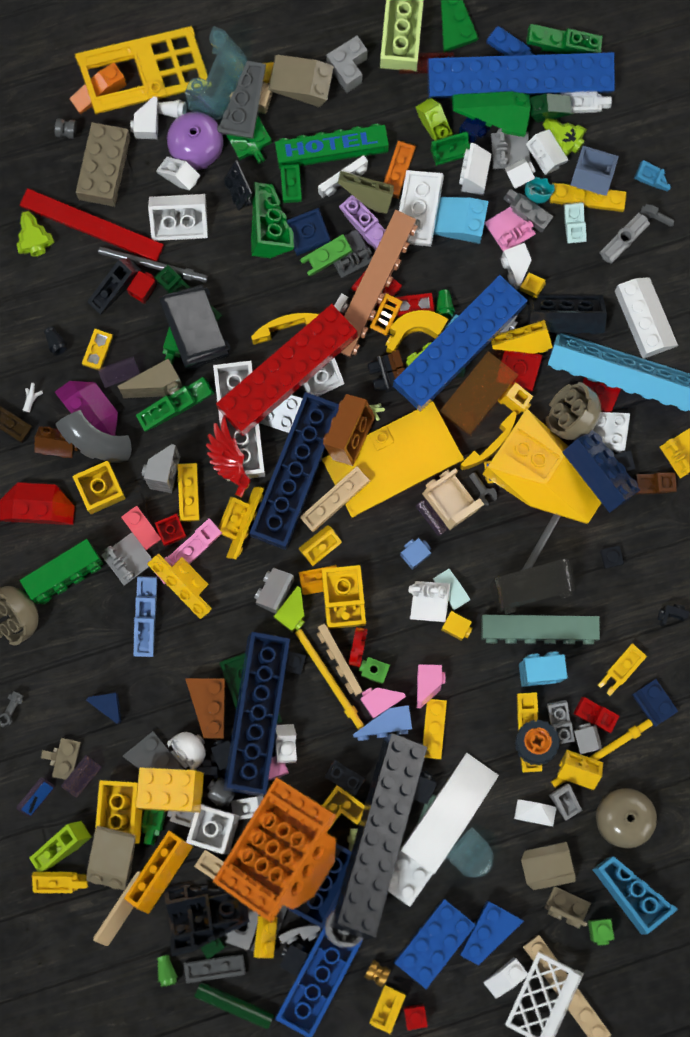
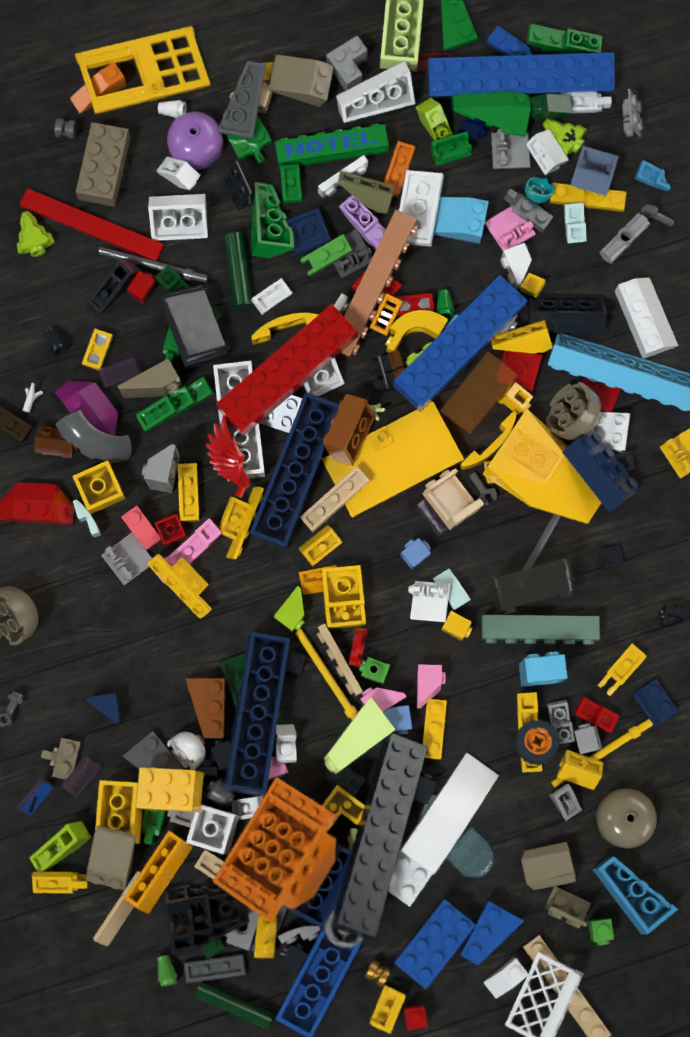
(62, 572): green brick -> none
(84, 515): none -> light aqua slope
(145, 616): medium blue slope -> none
(146, 121): white slope -> none
(214, 93): clear light blue windscreen -> none
(238, 270): none -> dark green brick
(271, 296): none -> white plate
(275, 590): light grey slope -> none
(361, 734): none -> yellowish green slope
(378, 94): none -> white wedge
(475, 170): white slope -> none
(520, 172): white brick -> none
(535, 812): white slope -> none
(631, 113): none -> light grey hinge
(656, 483): reddish brown slope -> none

